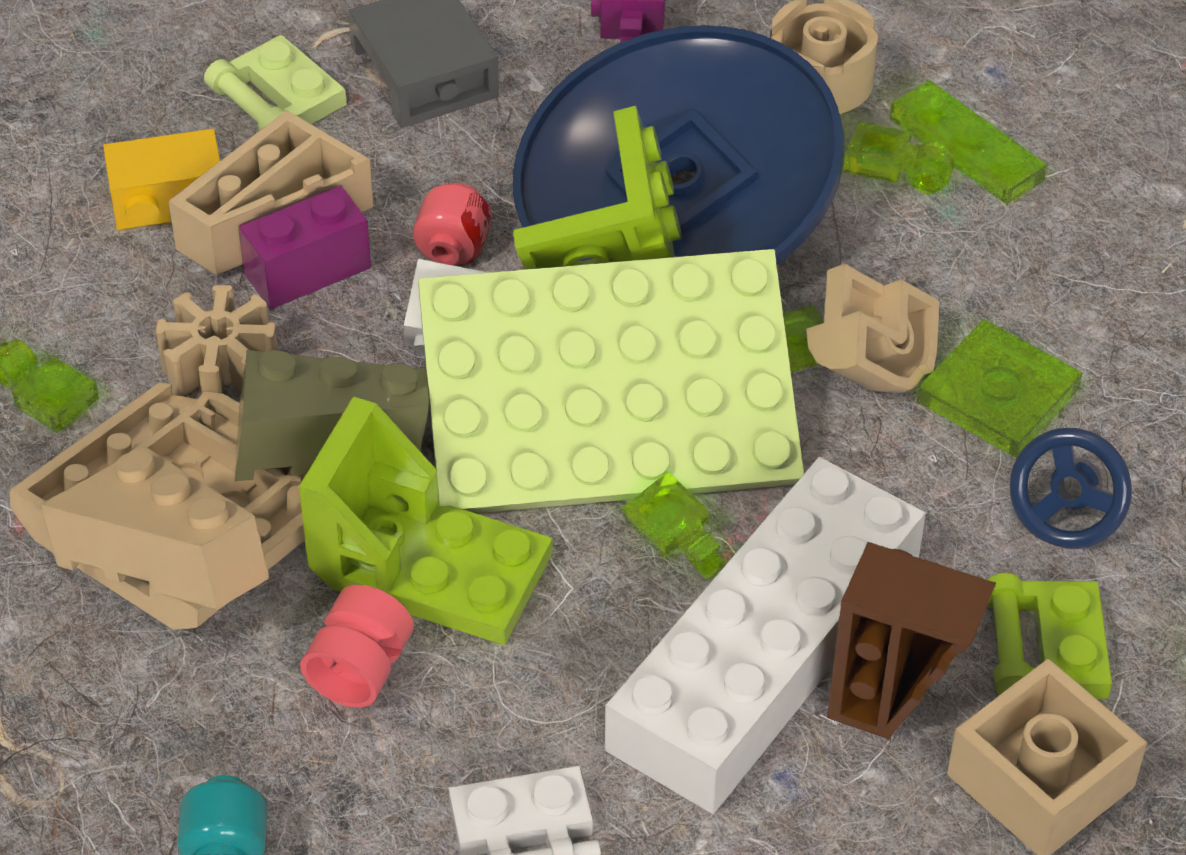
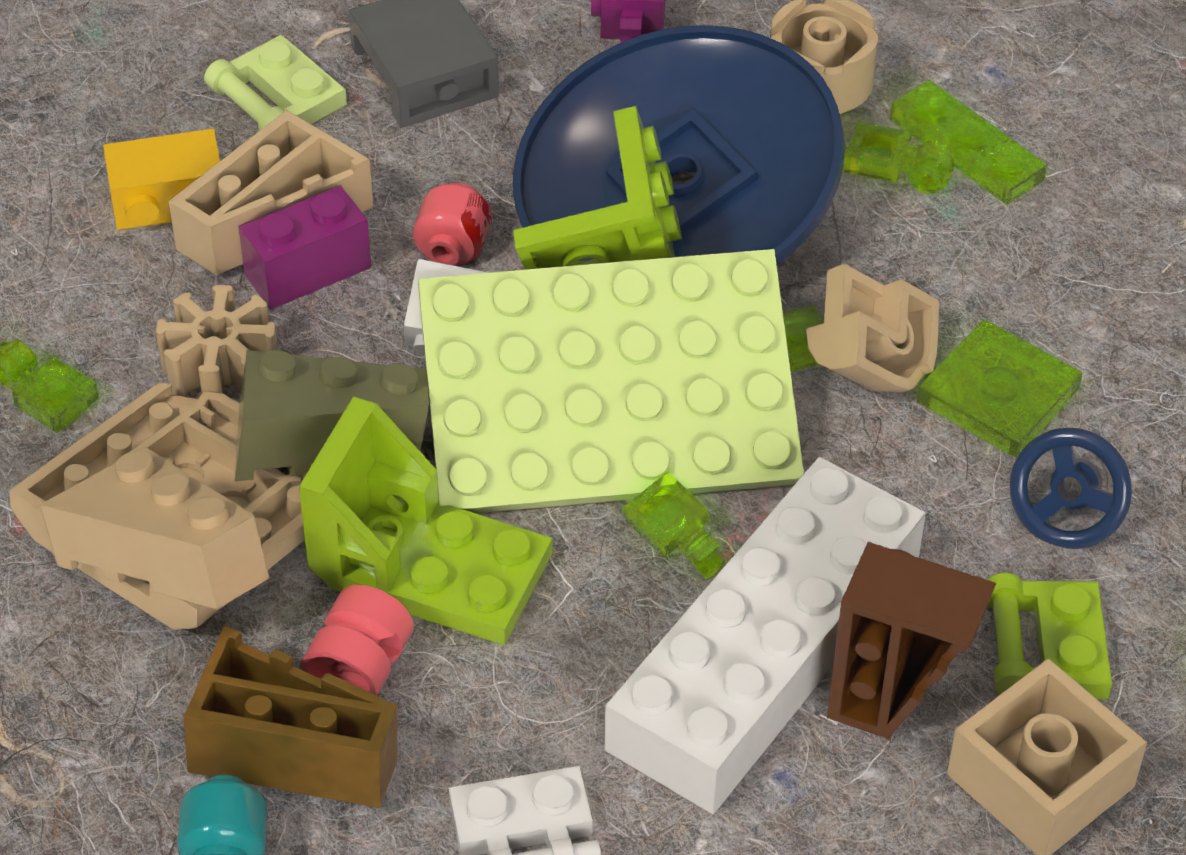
(288, 728): none -> pearl gold wedge

